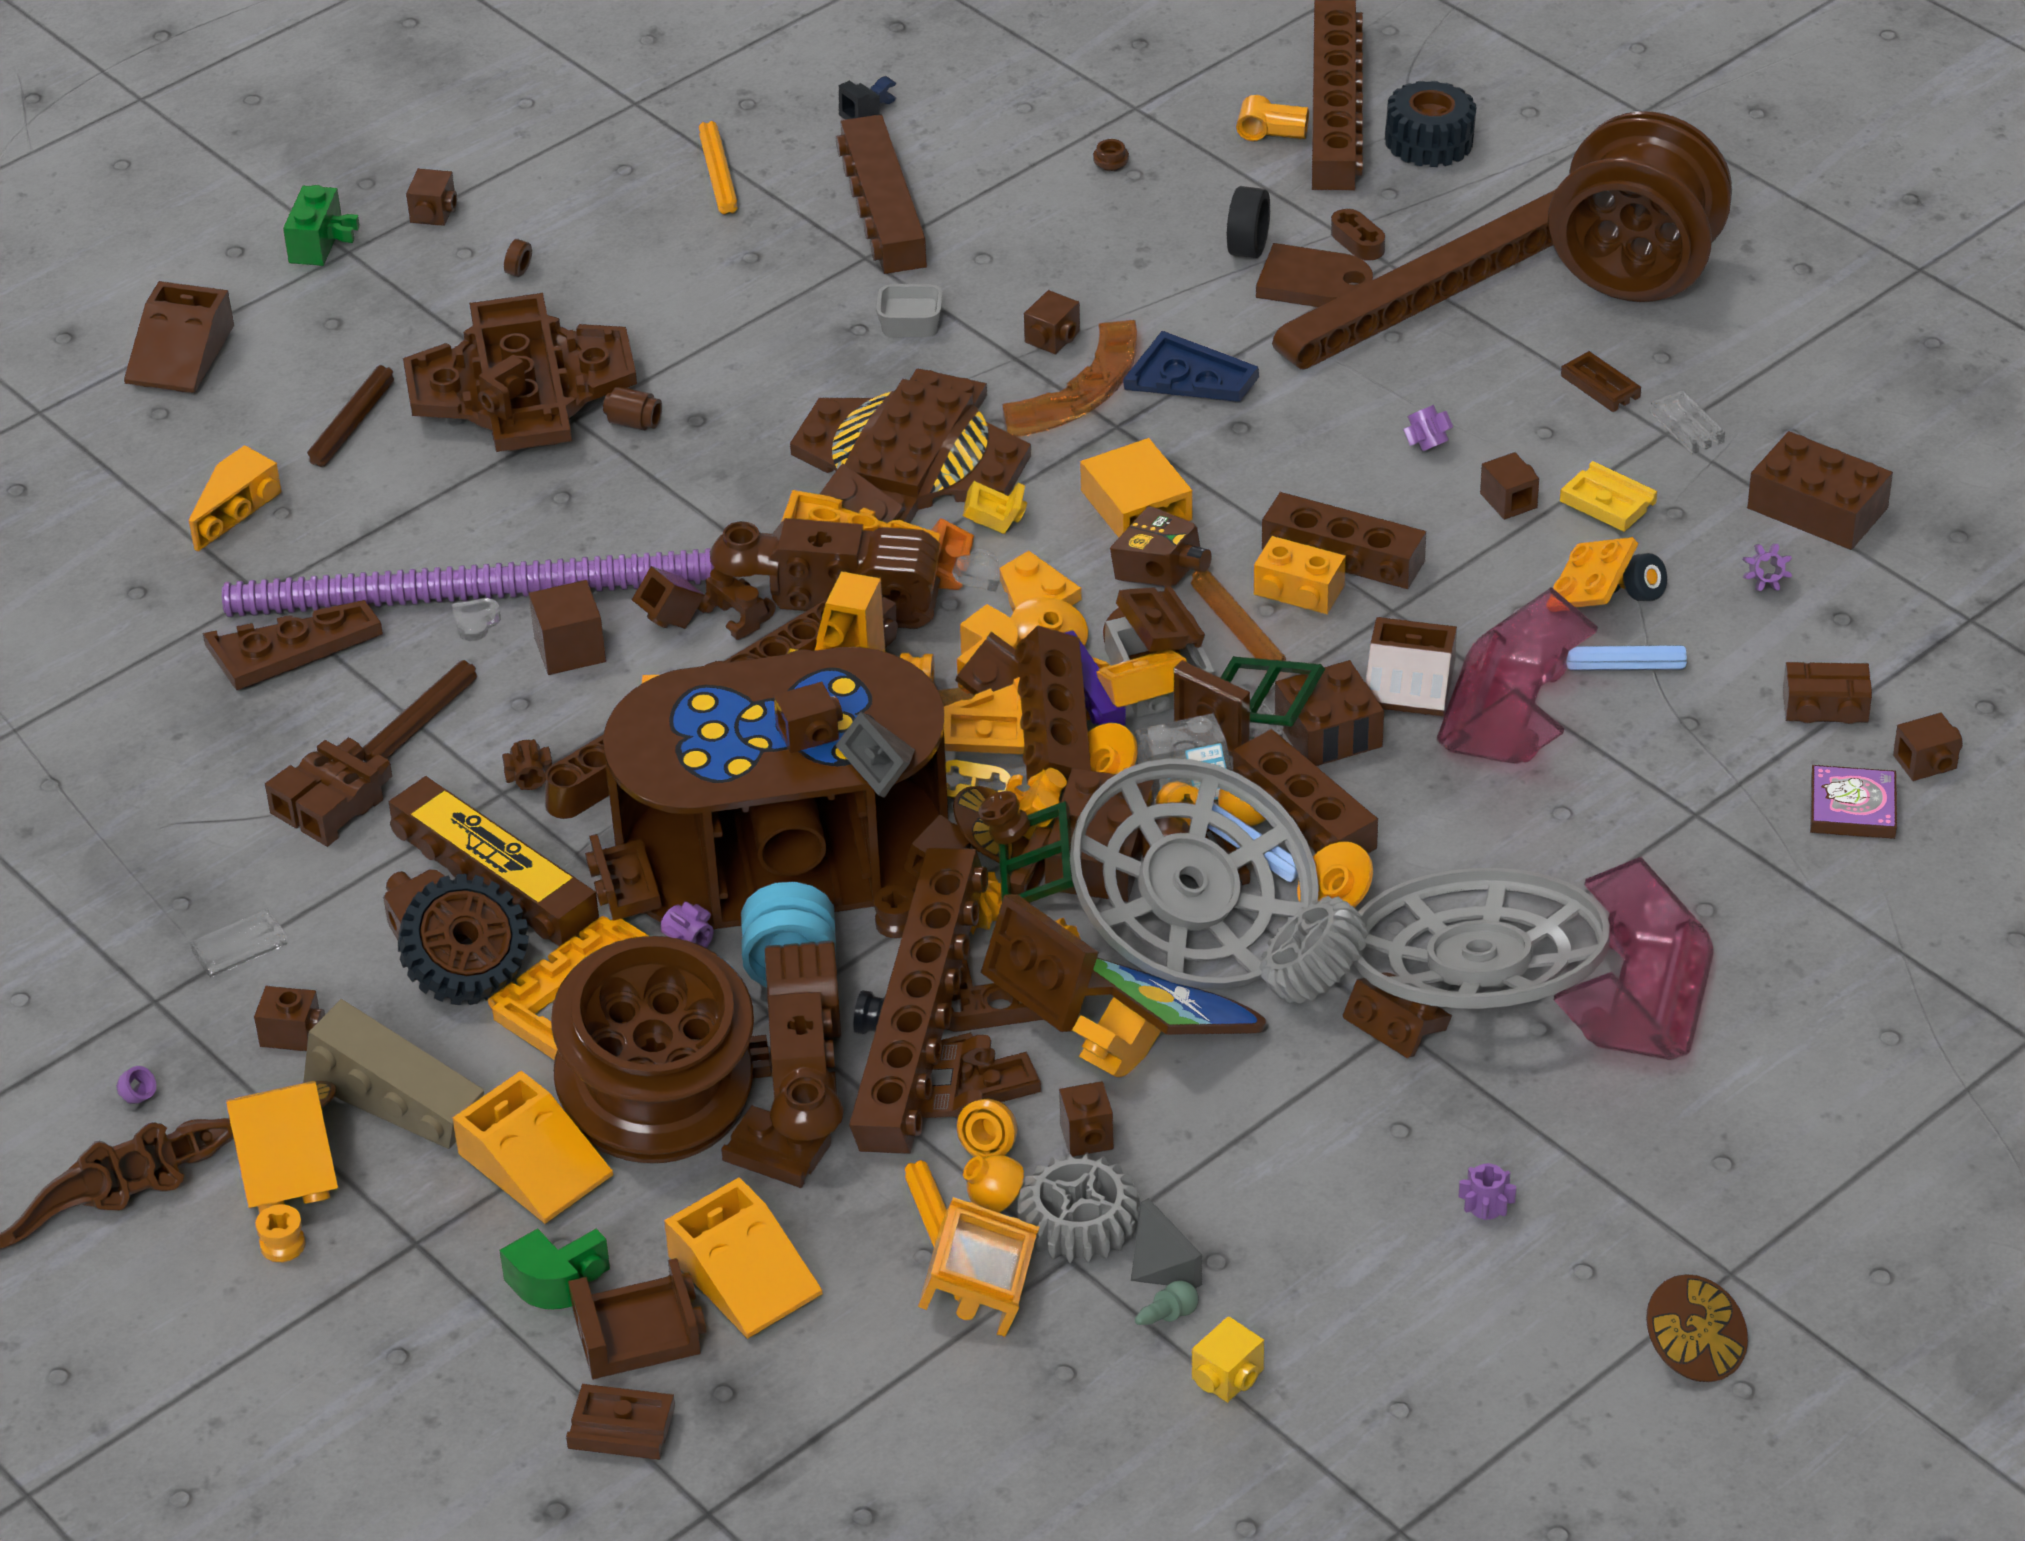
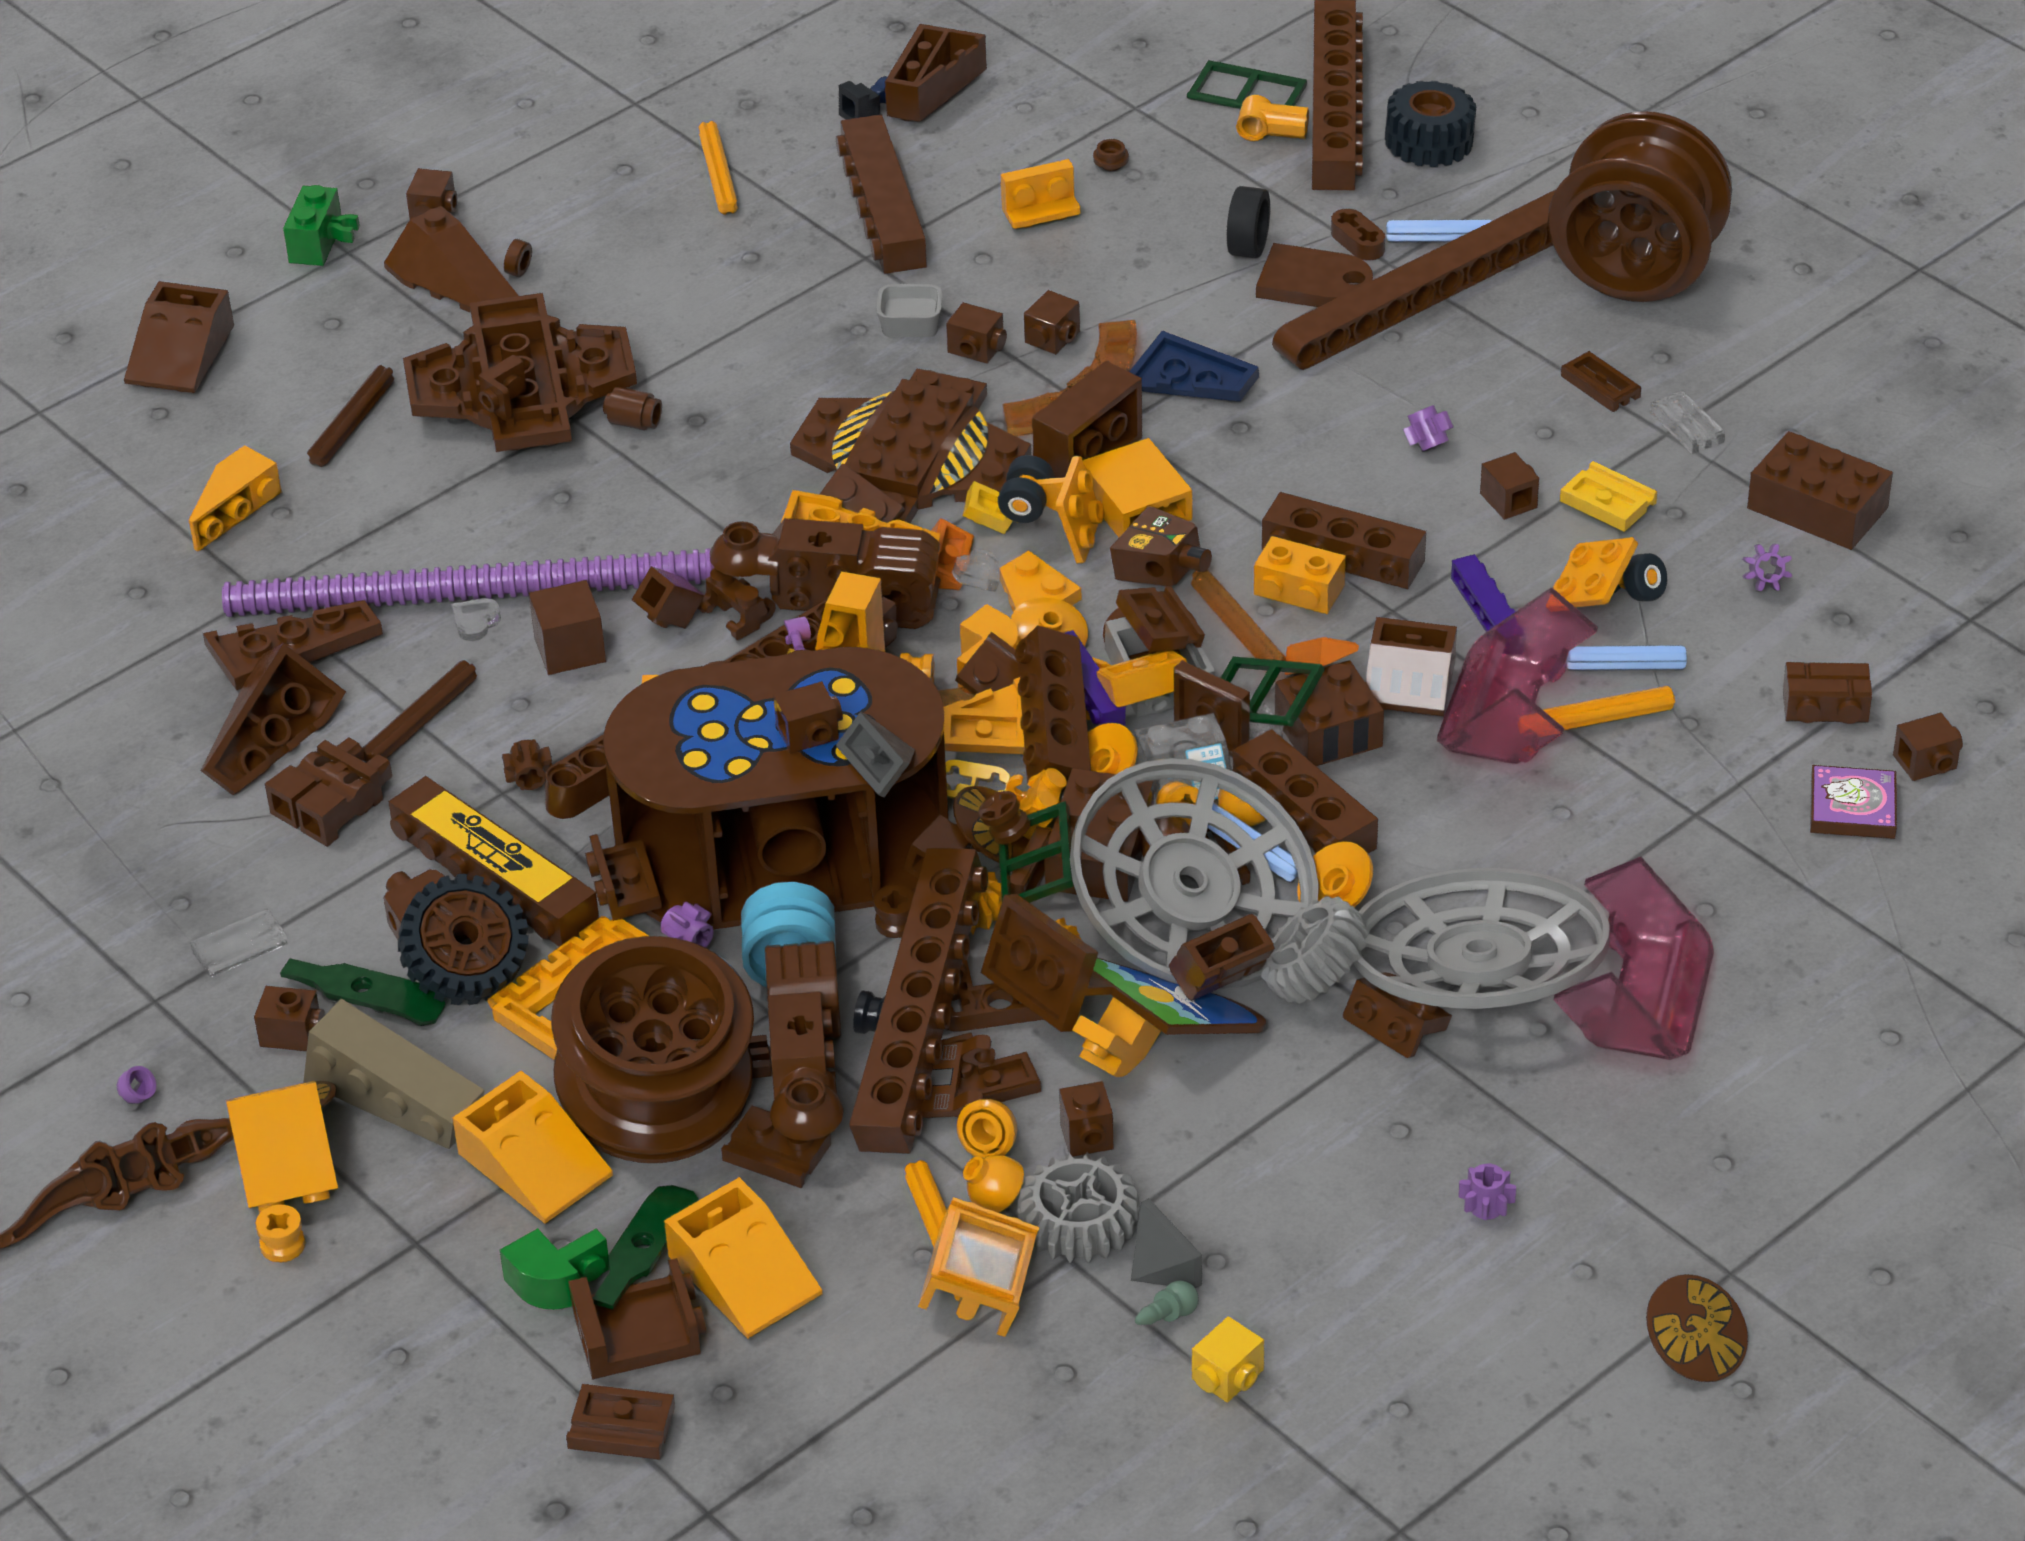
(273, 713): none -> reddish brown wedge
(384, 991): none -> dark green piece
(446, 260): none -> reddish brown wedge
(646, 1228): none -> dark green piece
(798, 631): none -> medium lavender hand
(933, 70): none -> reddish brown wedge
(975, 333): none -> reddish brown brick
(1032, 486): none -> light orange plate
(1039, 194): none -> light orange bracket
(1089, 418): none -> reddish brown brick
(1221, 957): none -> reddish brown brick
(1253, 75): none -> dark green window
(1320, 651): none -> orange slope
(1430, 230): none -> light blue axle
(1480, 591): none -> dark purple piece
(1613, 707): none -> light orange axle

